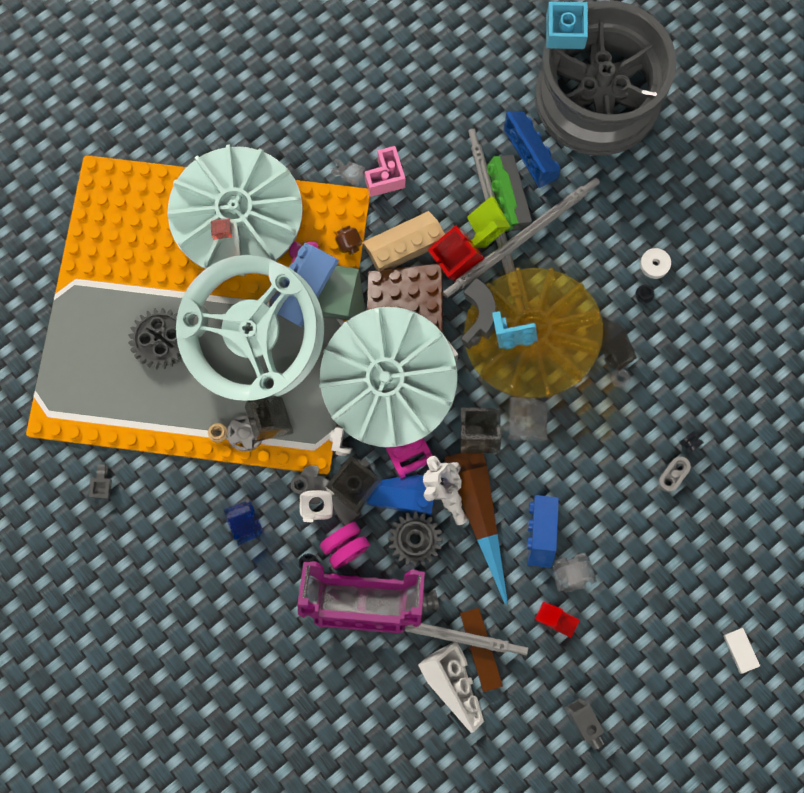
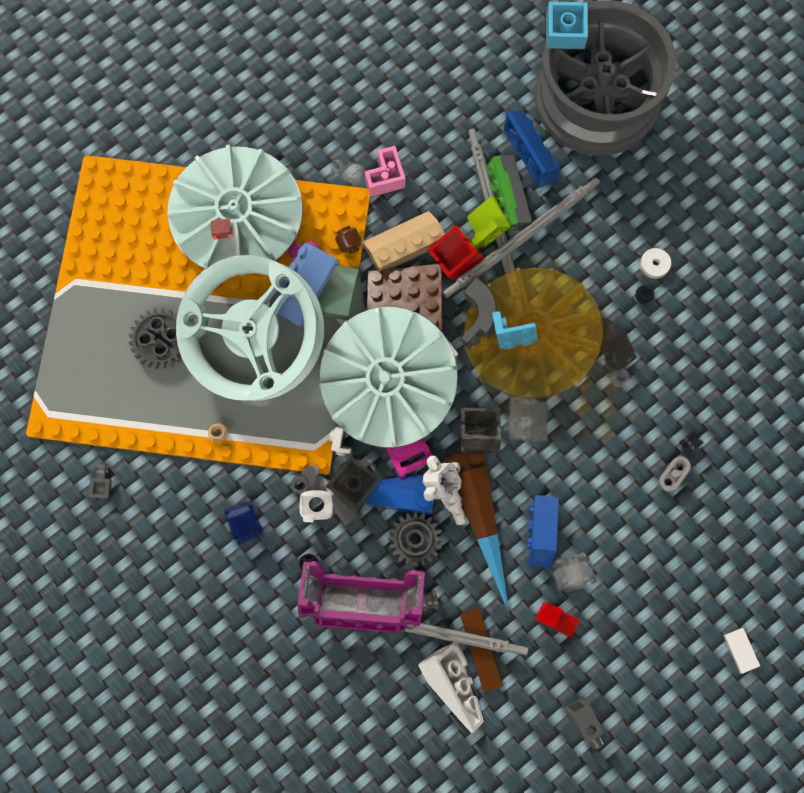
(243, 434): light grey wheel -> none
(268, 418): clear smoke slope -> none
(345, 545): dark pink wheel -> none

